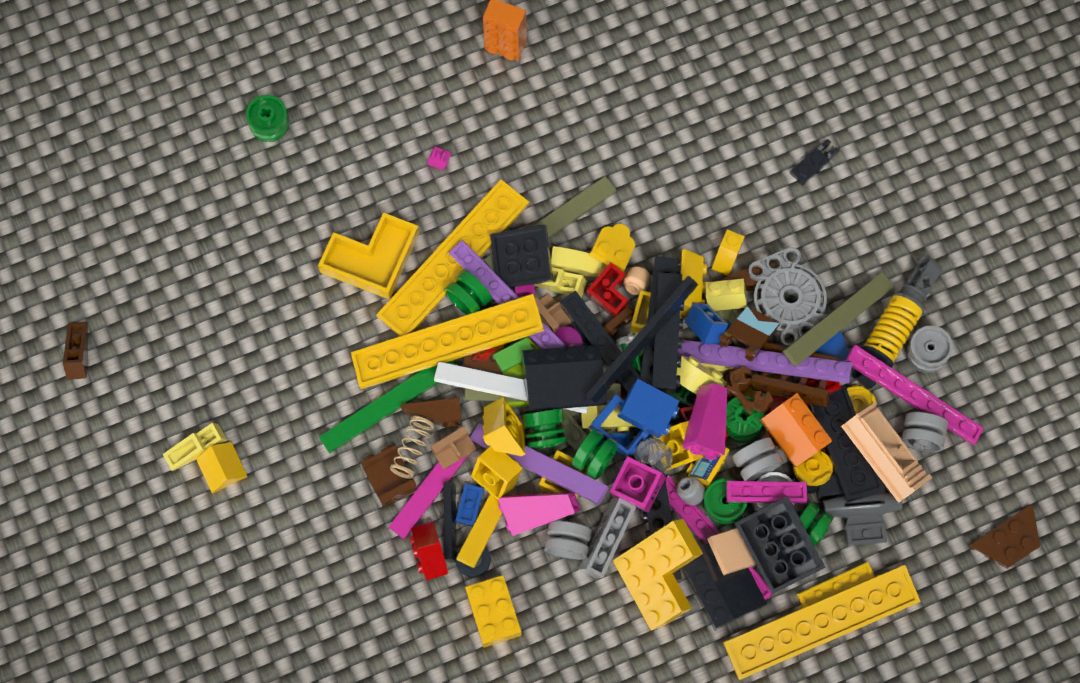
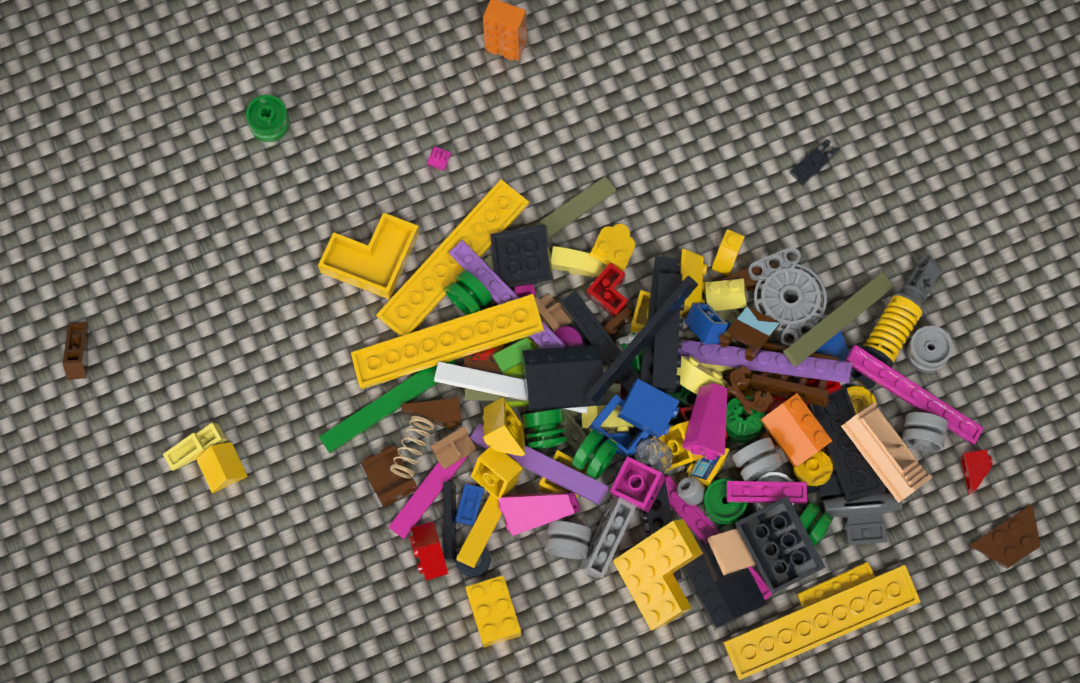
(565, 283): light yellow slope -> none
(636, 280): light nougat head -> none
(975, 468): none -> red slope

